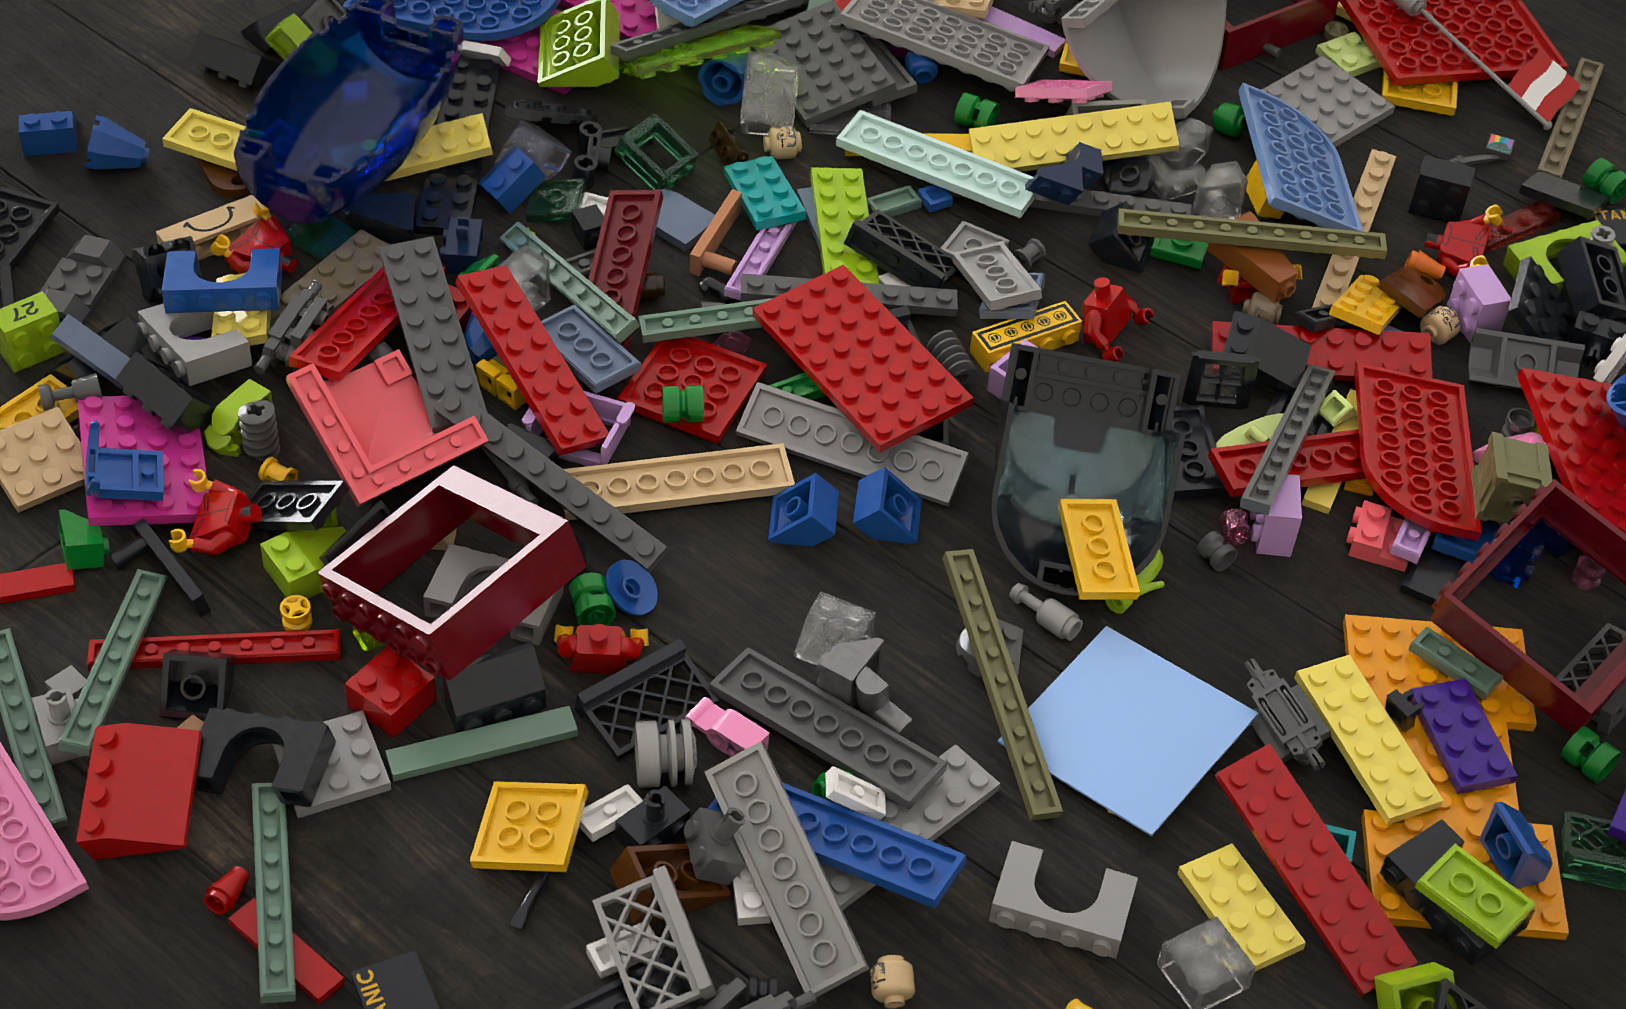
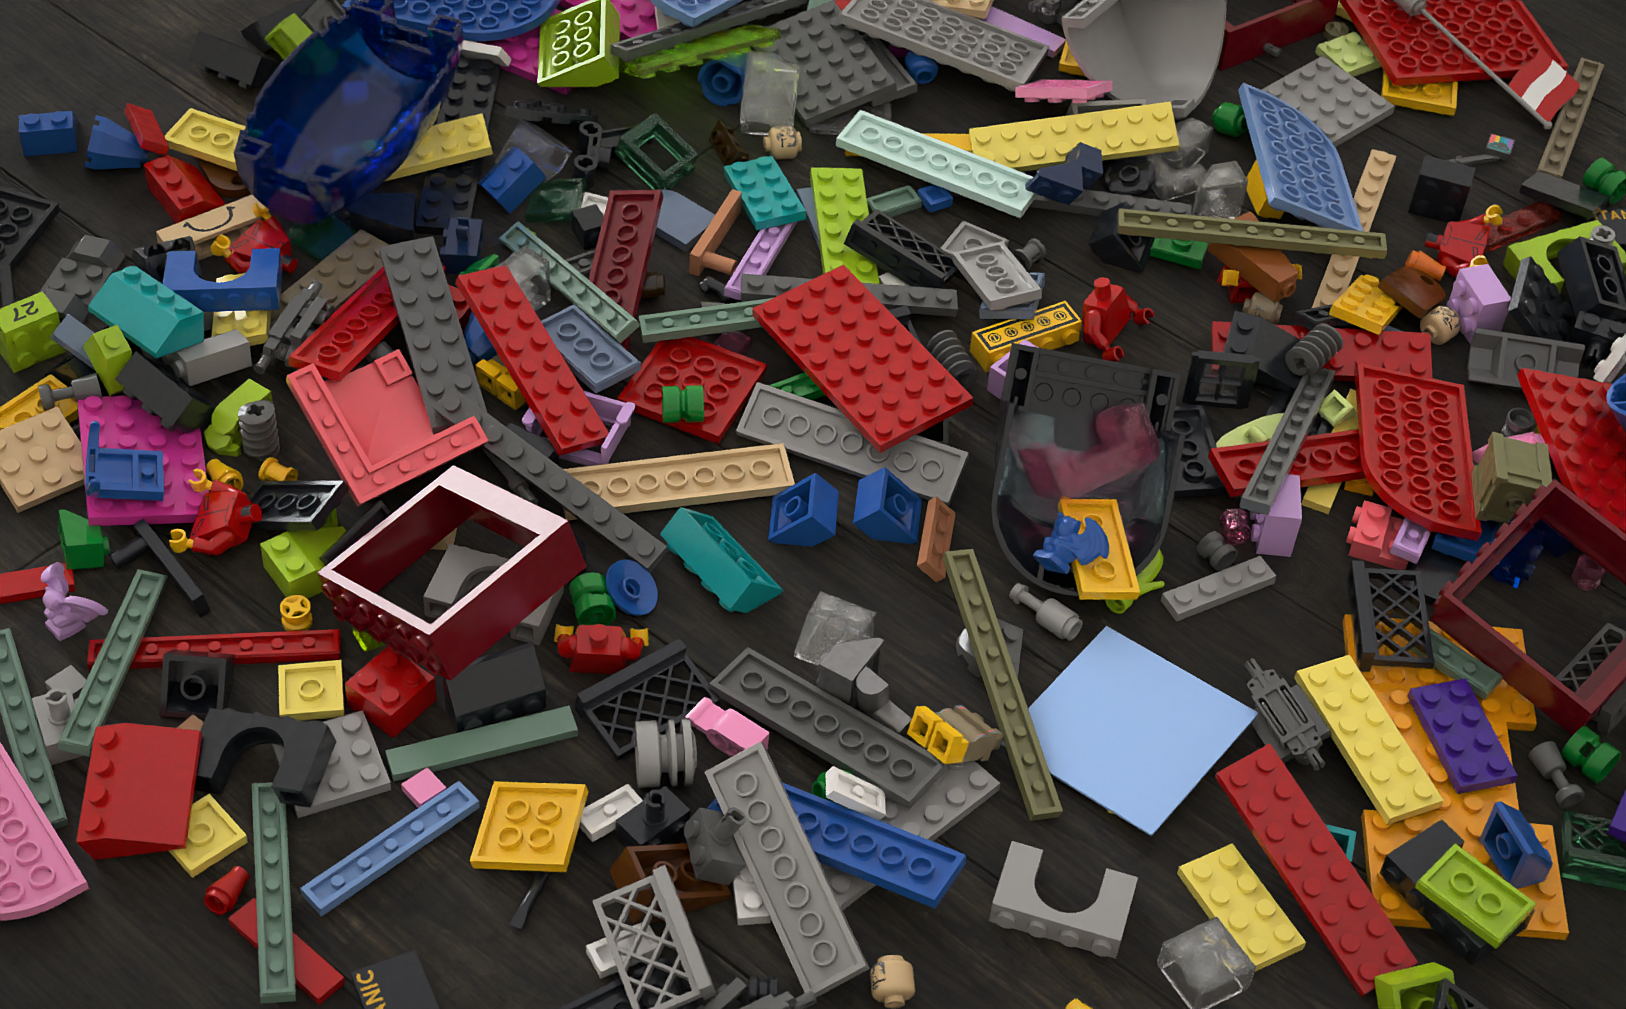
(66, 613): none -> lavender animal
(108, 355): none -> lime slope
(146, 129): none -> red tile
(148, 312): none -> teal slope
(180, 188): none -> red slope
(210, 837): none -> light yellow plate
(224, 473): none -> yellow cone
(311, 690): none -> light yellow plate
(389, 848): none -> medium blue plate
(422, 787): none -> bright pink tile
(719, 561): none -> teal slope
(936, 538): none -> nougat plate
(956, 732): none -> hips
(969, 108): green wheel -> none
(1067, 545): none -> blue animal
(1125, 446): none -> clear pink windscreen
(1218, 588): none -> light grey plate
(1314, 350): none -> dark grey piece
(1364, 623): none -> black fence
(1401, 710): black tile -> none
(1551, 766): none -> dark grey piece

